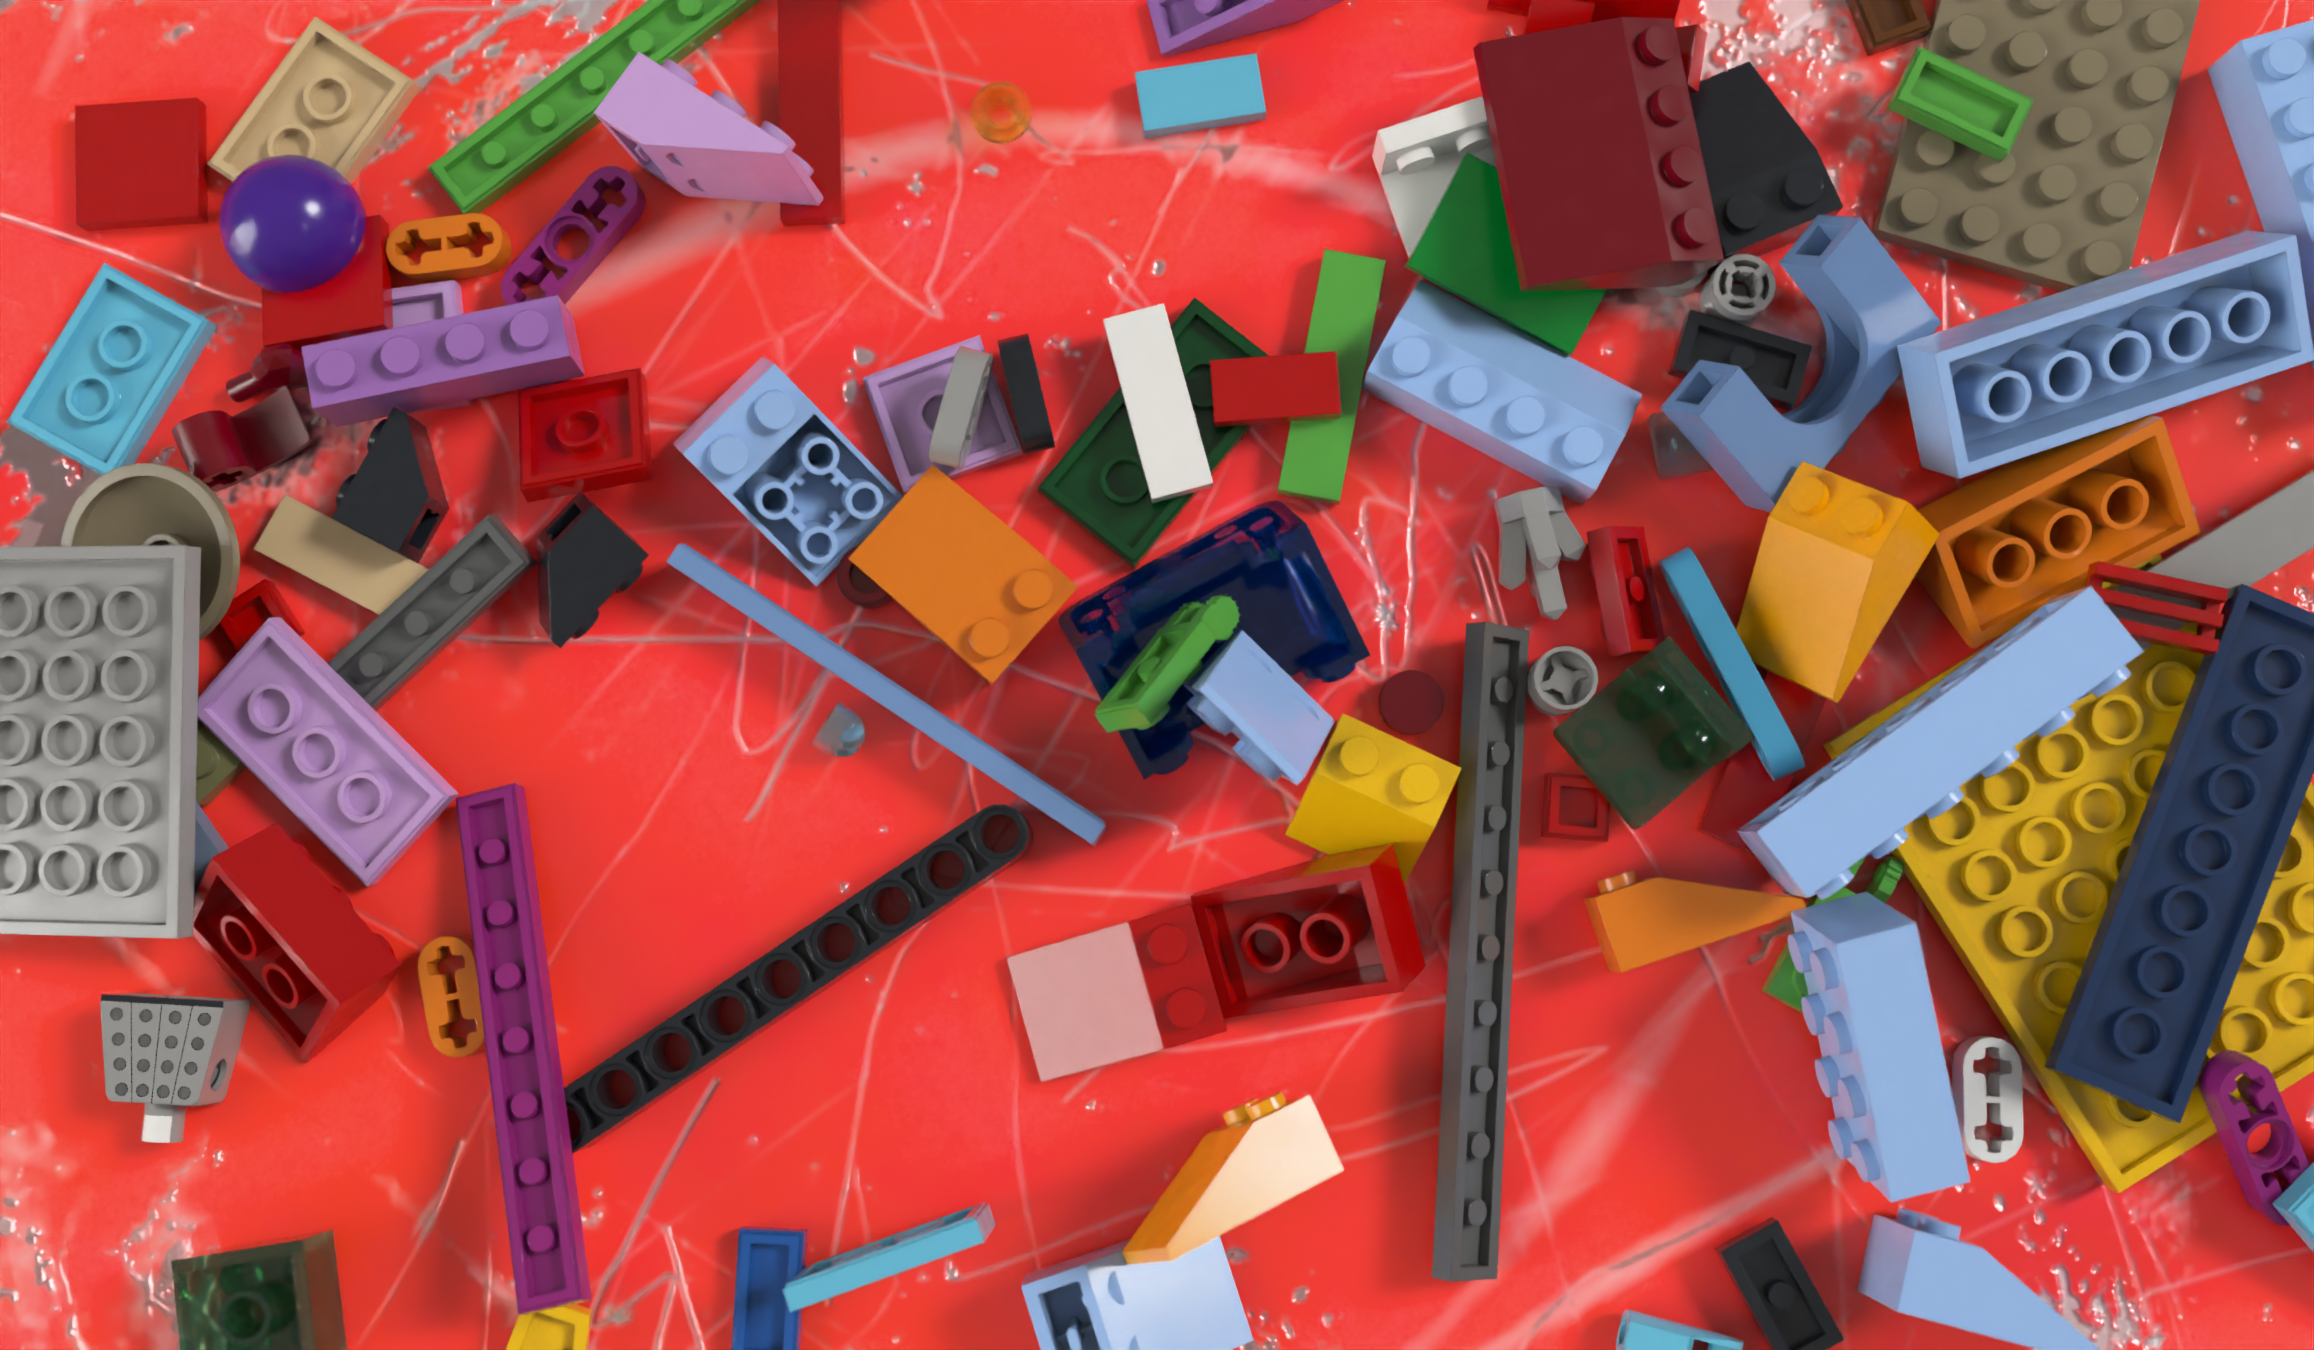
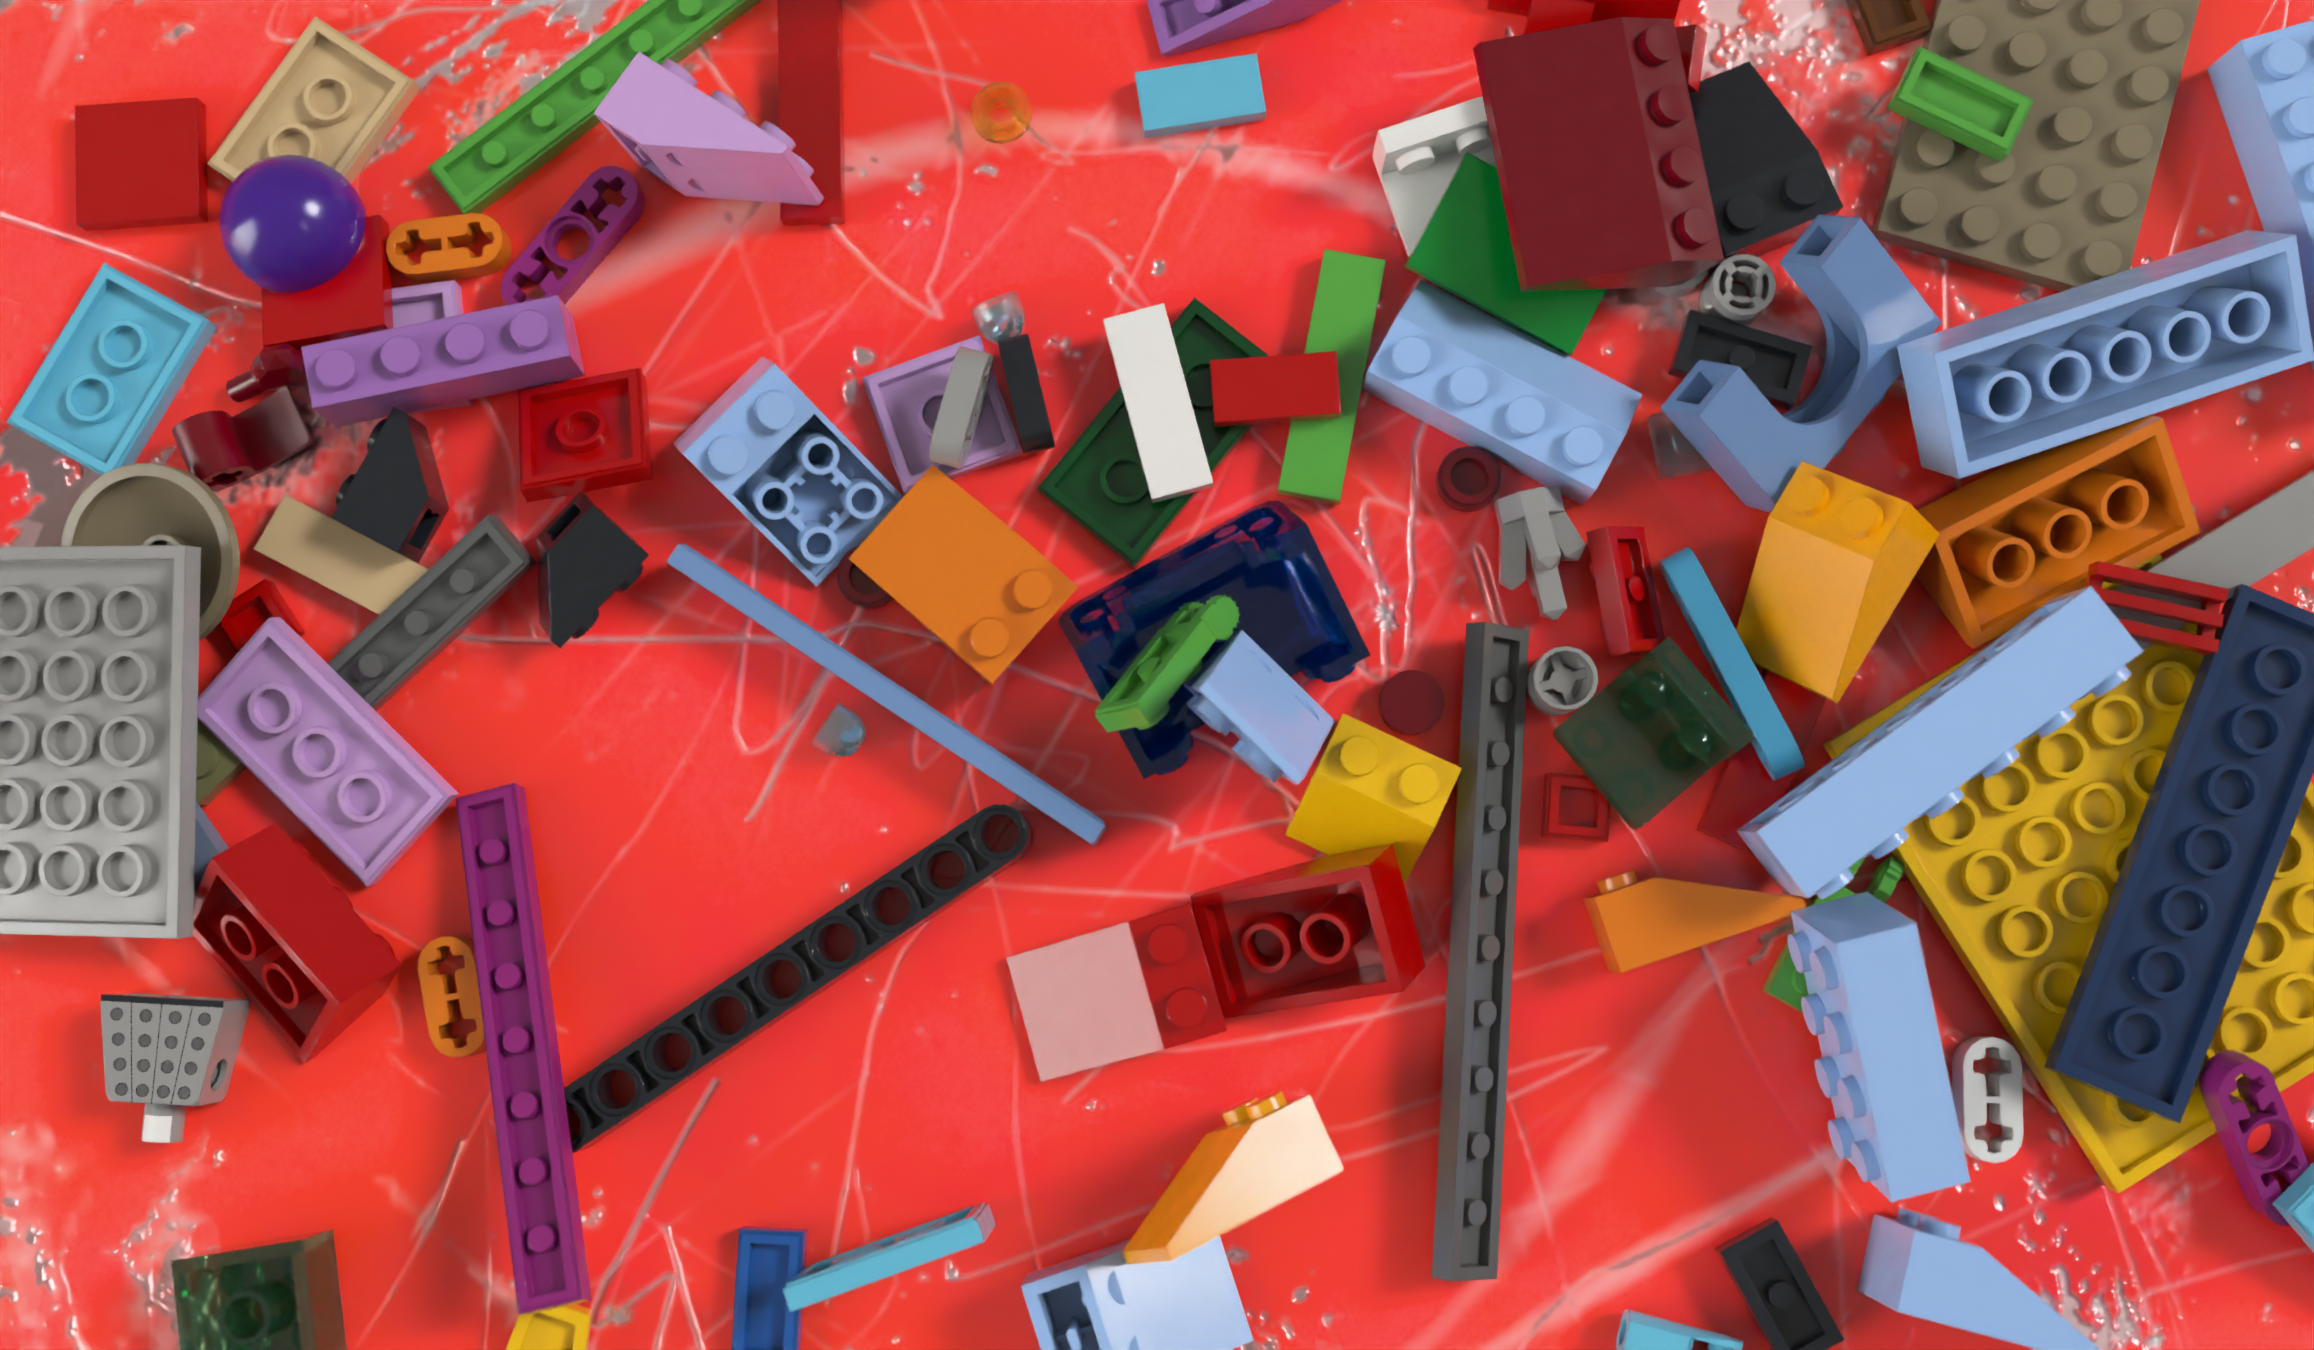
(1000, 317): none -> clear light blue hinge
(1468, 479): none -> dark red tile

